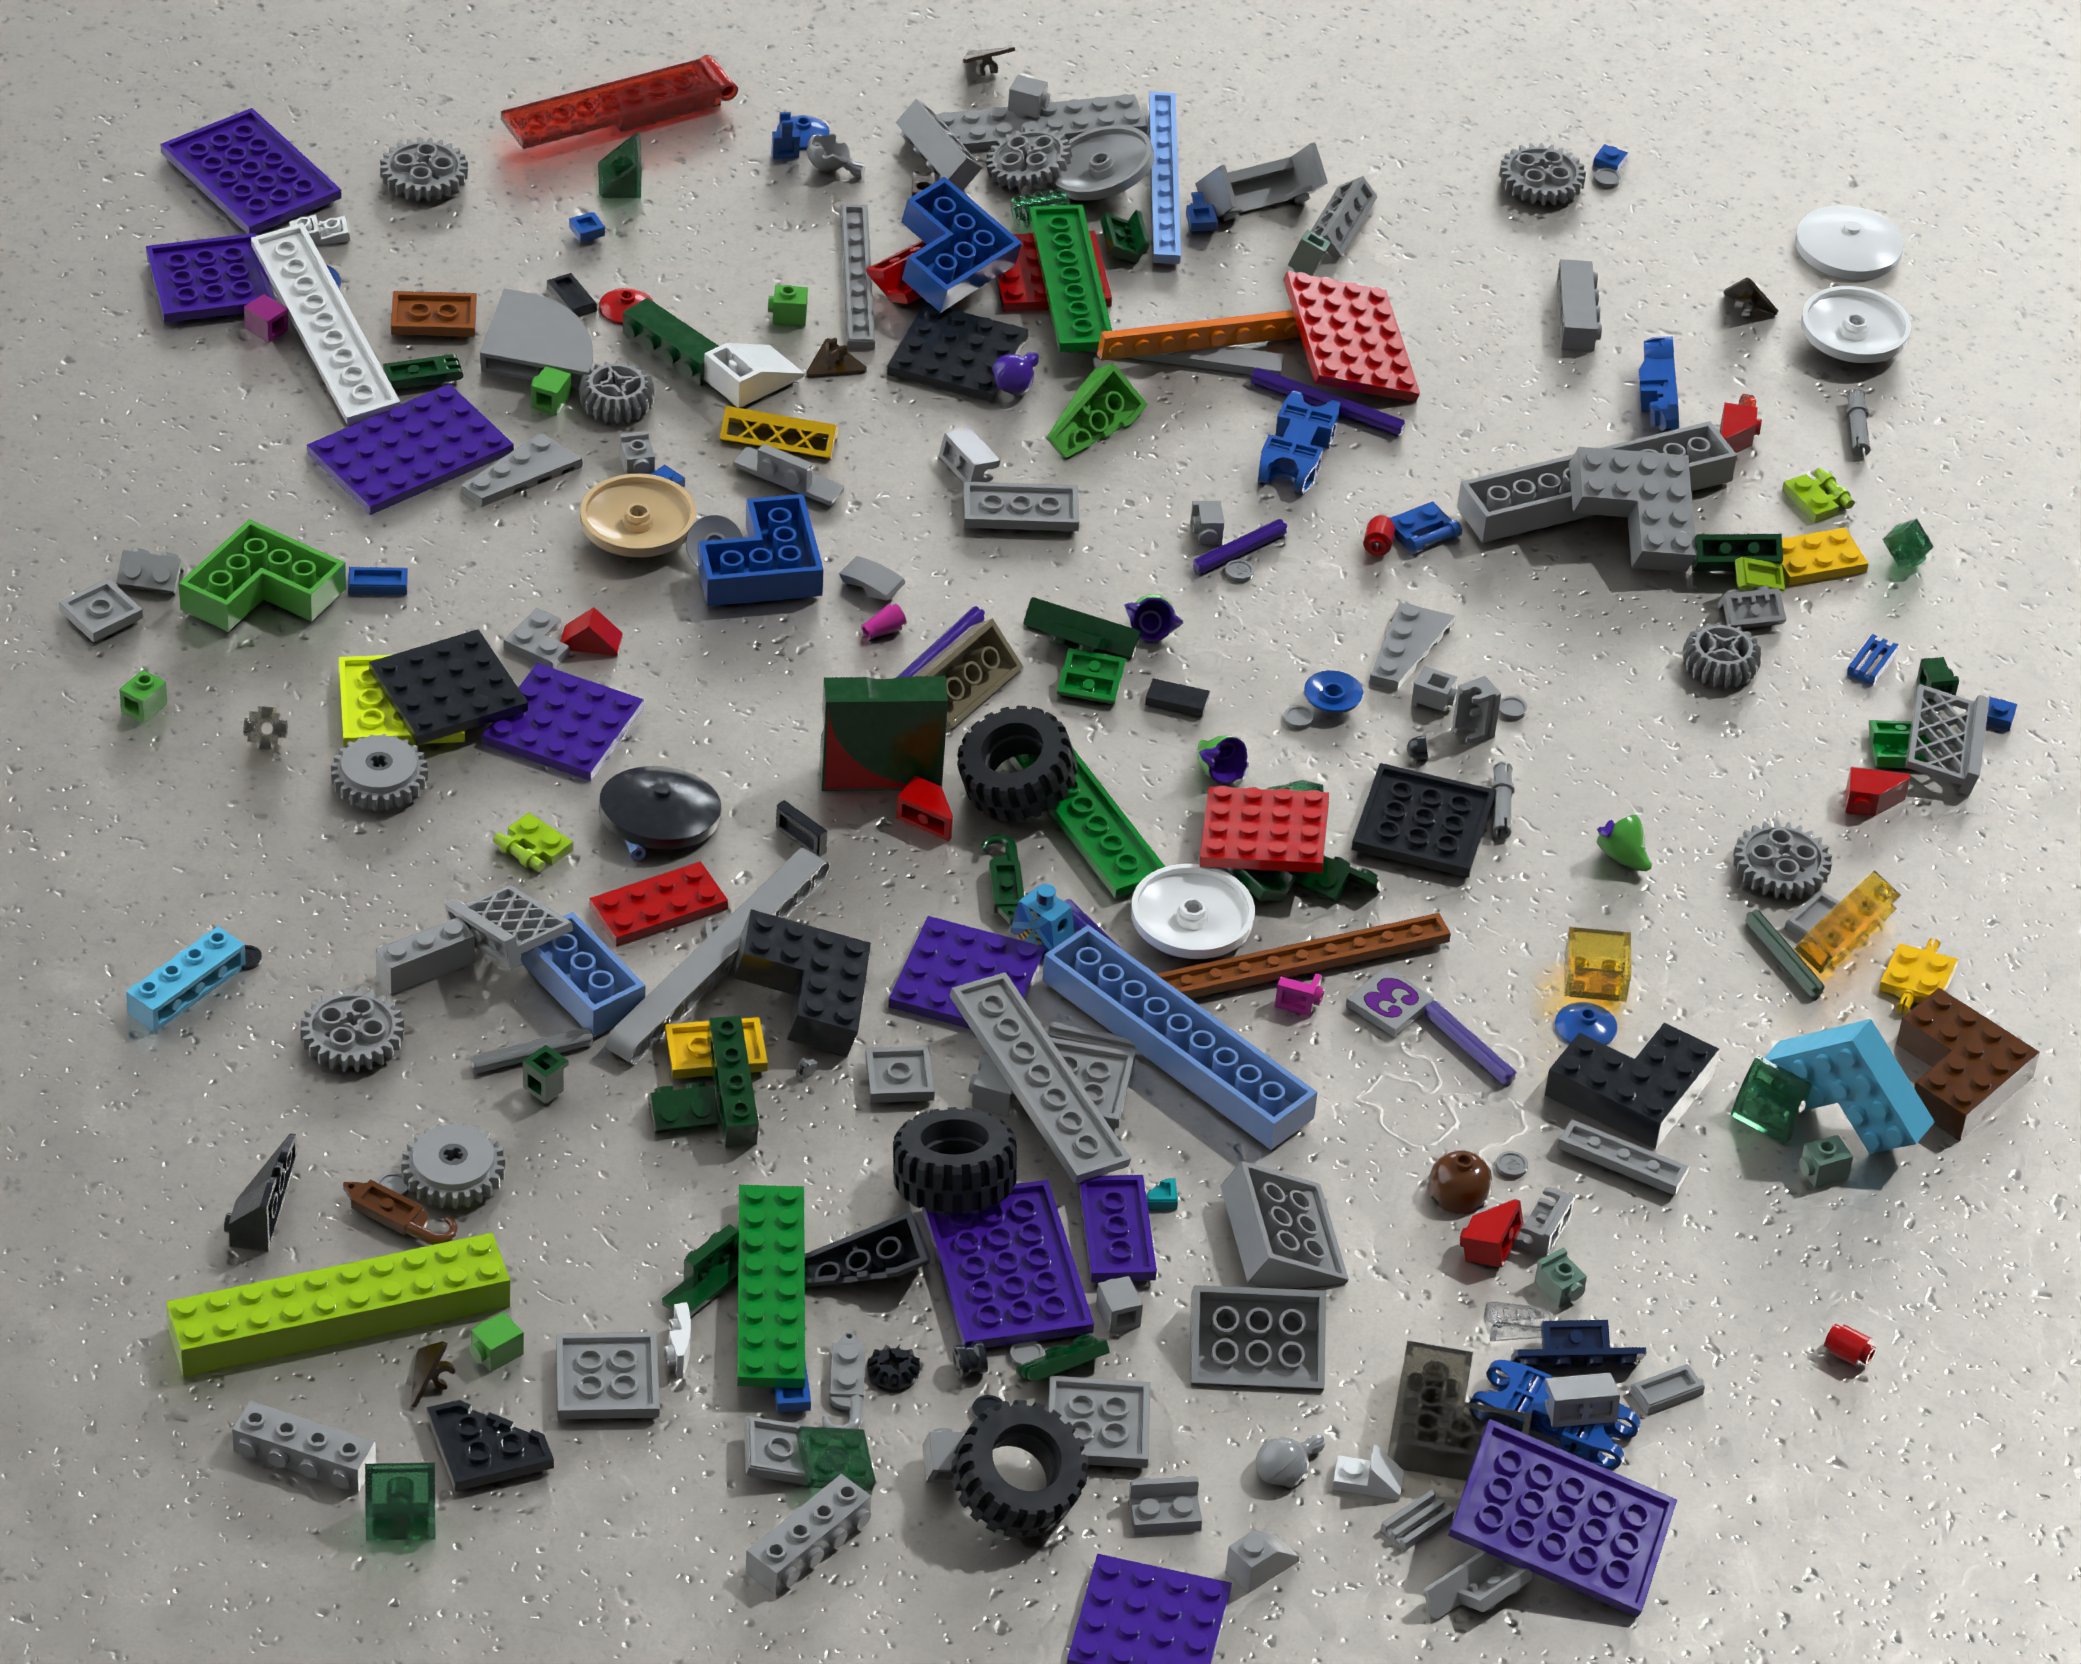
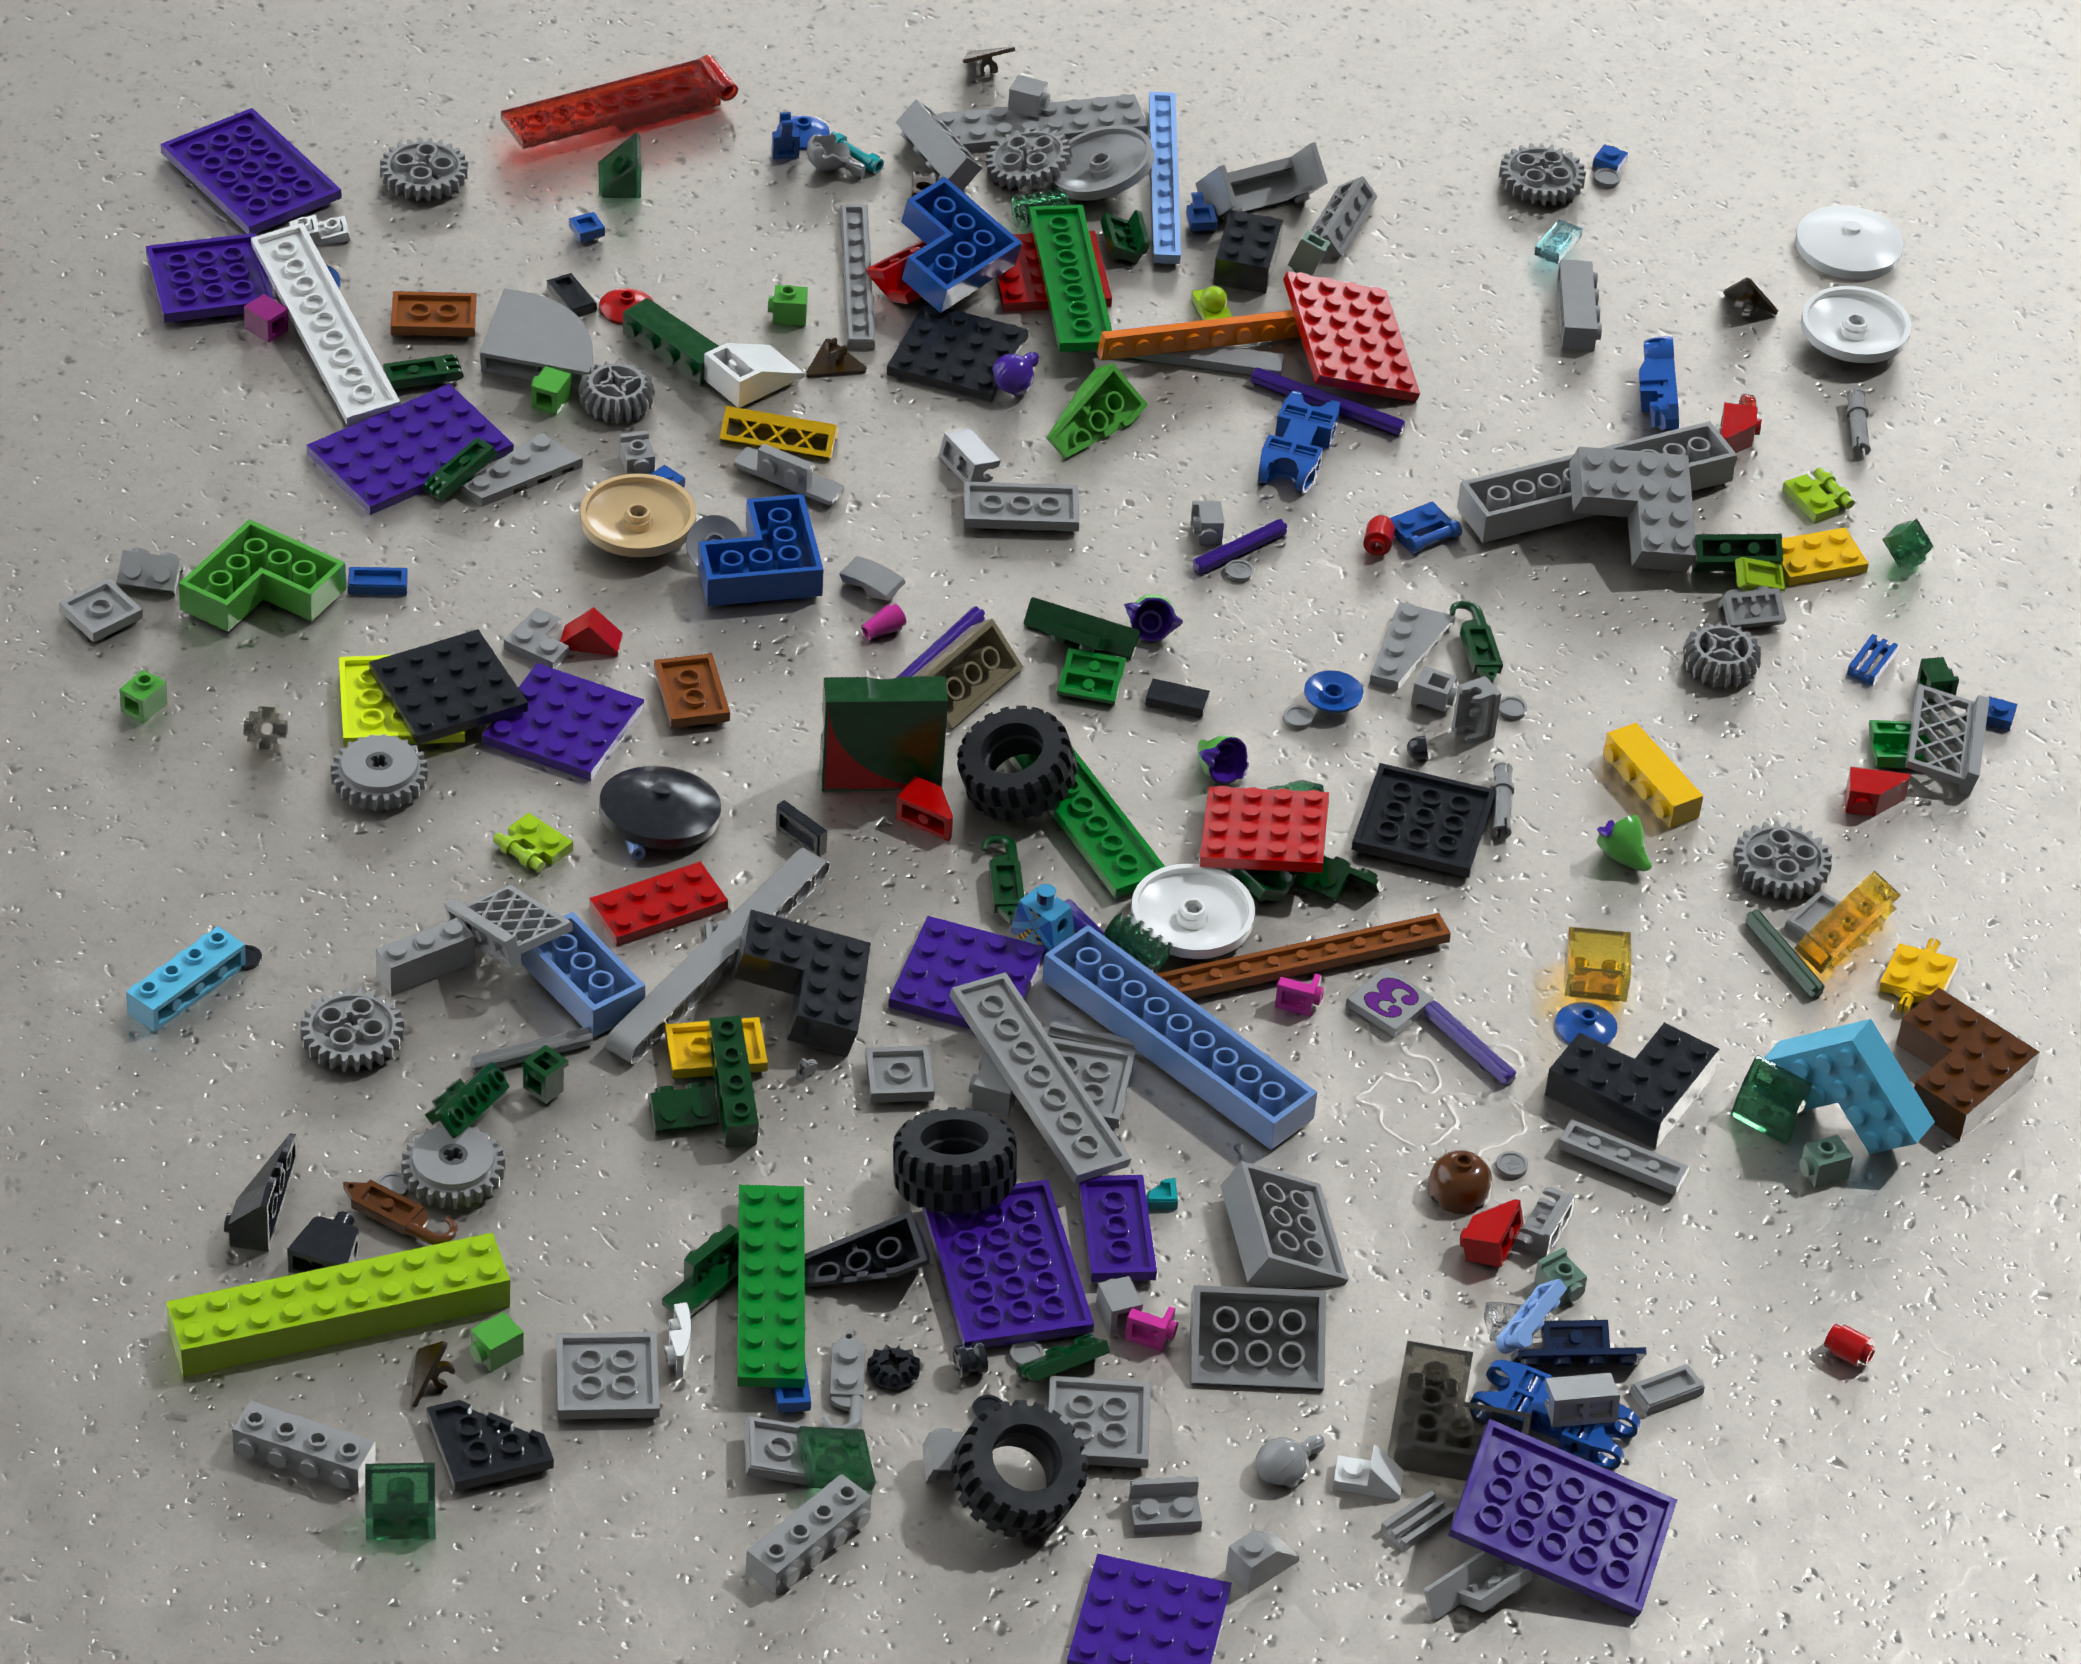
(324, 1244): none -> black torso
(460, 469): none -> dark green hinge
(467, 1100): none -> dark green bracket
(691, 690): none -> dark orange plate
(871, 161): none -> teal bar
(1138, 943): none -> clear green piece
(1150, 1329): none -> dark pink bracket
(1211, 303): none -> lime tile
(1247, 251): none -> black brick
(1478, 641): none -> dark green plate
(1530, 1316): none -> light blue plate
(1558, 241): none -> clear light blue plate
(1653, 775): none -> yellow brick

